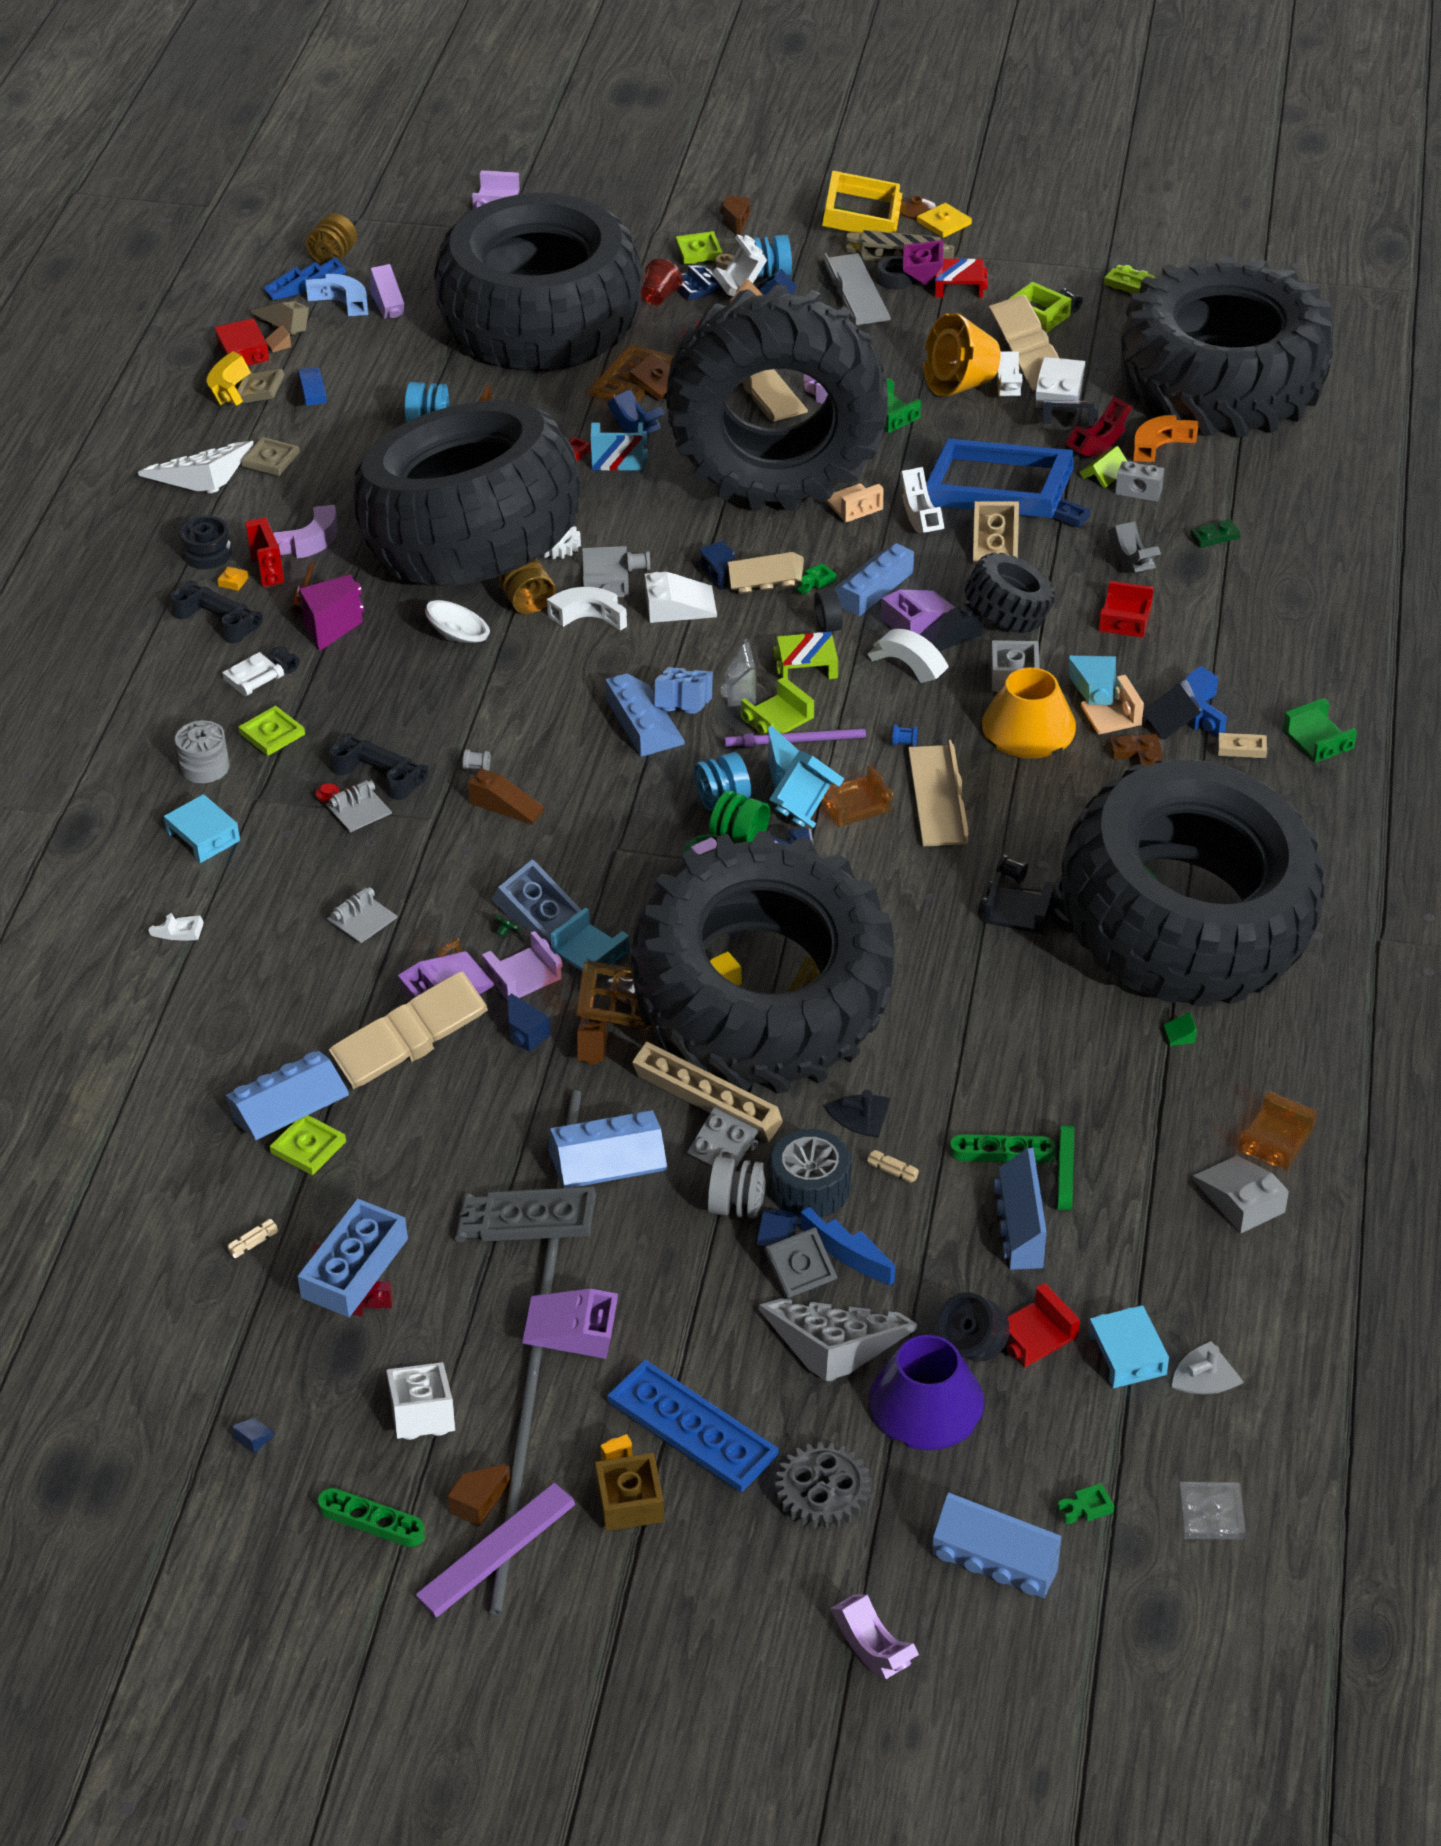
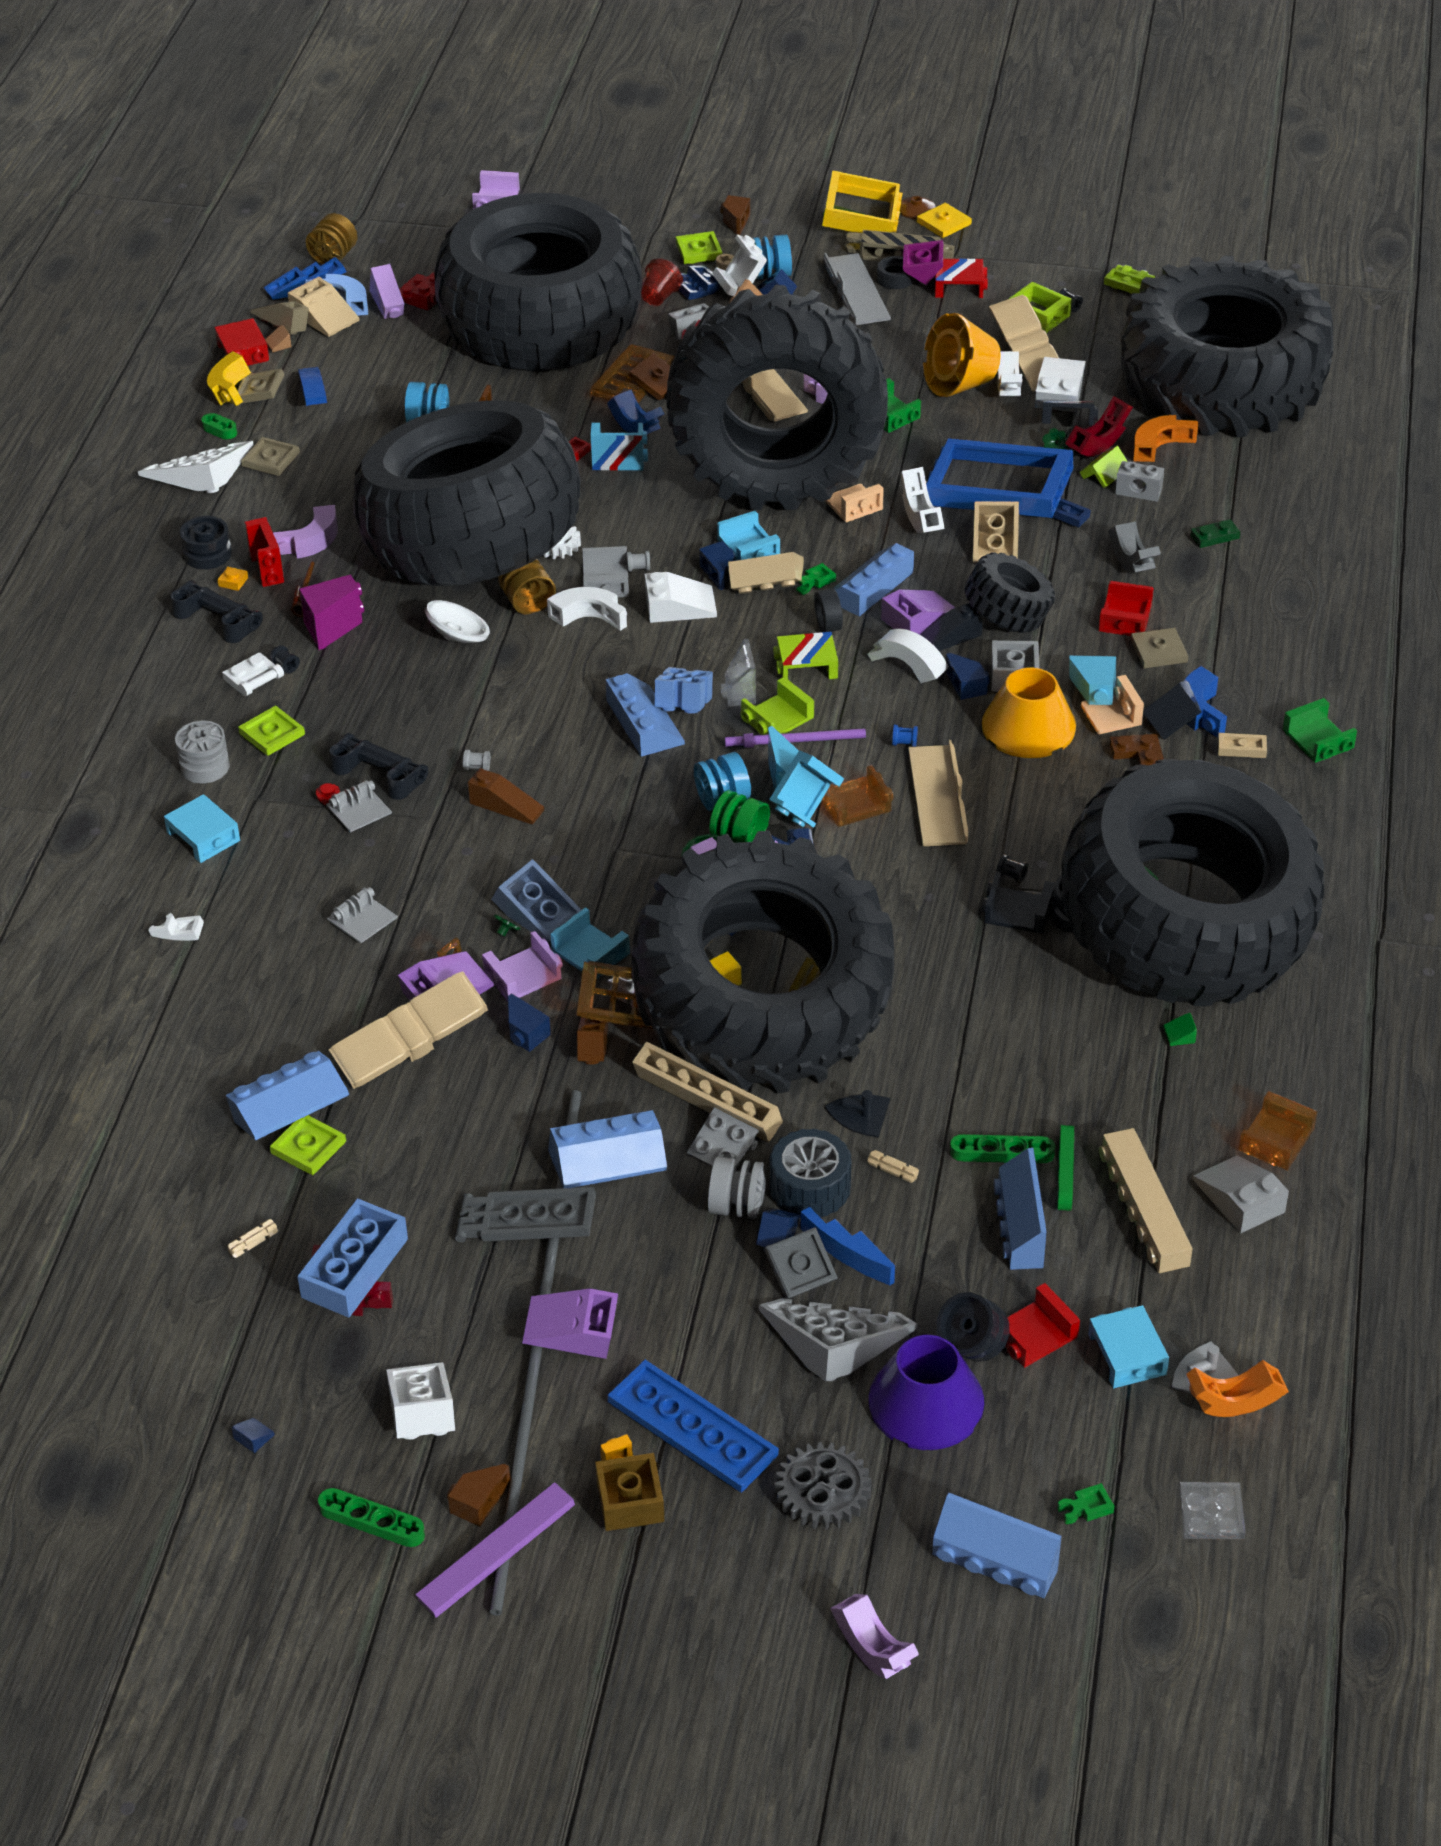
(219, 426): none -> green beam
(327, 308): none -> tan slope
(420, 291): none -> red plate
(685, 318): none -> light grey hinge
(747, 537): none -> medium azure panel
(967, 676): none -> dark blue slope
(1053, 437): none -> dark green plant
(1146, 1201): none -> tan brick
(1159, 648): none -> dark tan plate
(1238, 1394): none -> orange arch

